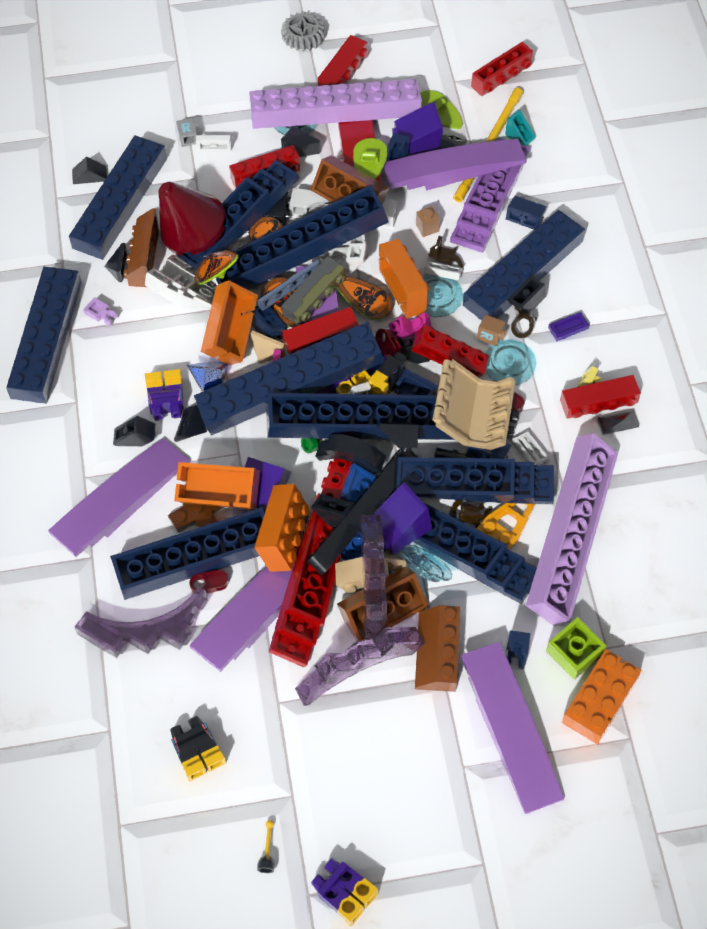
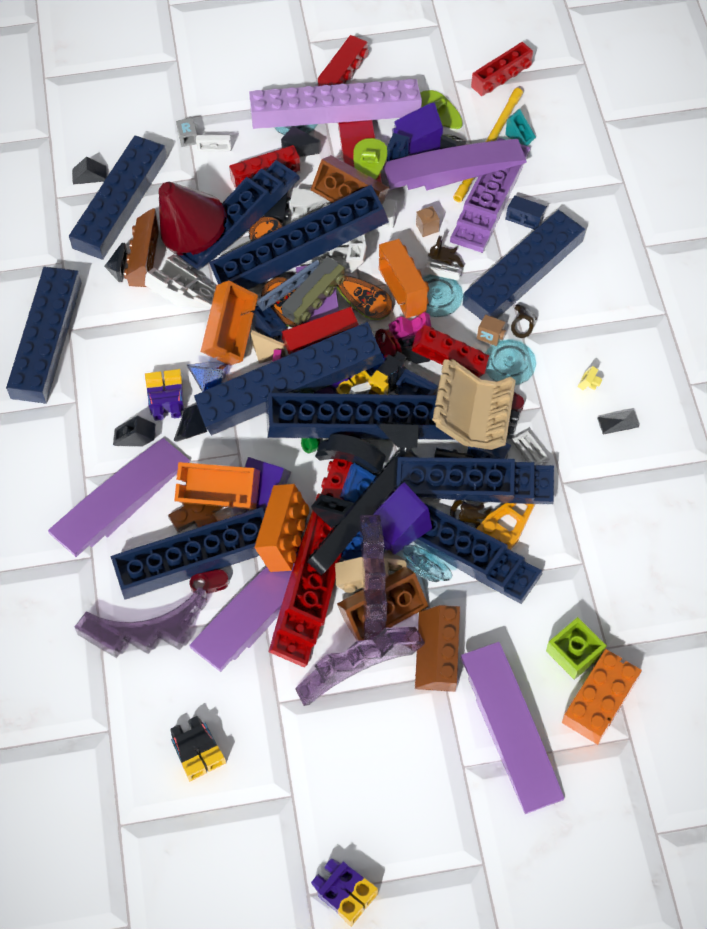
(97, 309): lavender plate -> none
(215, 266): shield -> none
(266, 863): hinge -> none
(312, 30): light grey gear -> none
(518, 647): dark blue hinge -> none
(528, 295): black slope -> none
(568, 326): dark purple tile -> none
(572, 530): lavender brick -> none
(600, 396): red brick -> none

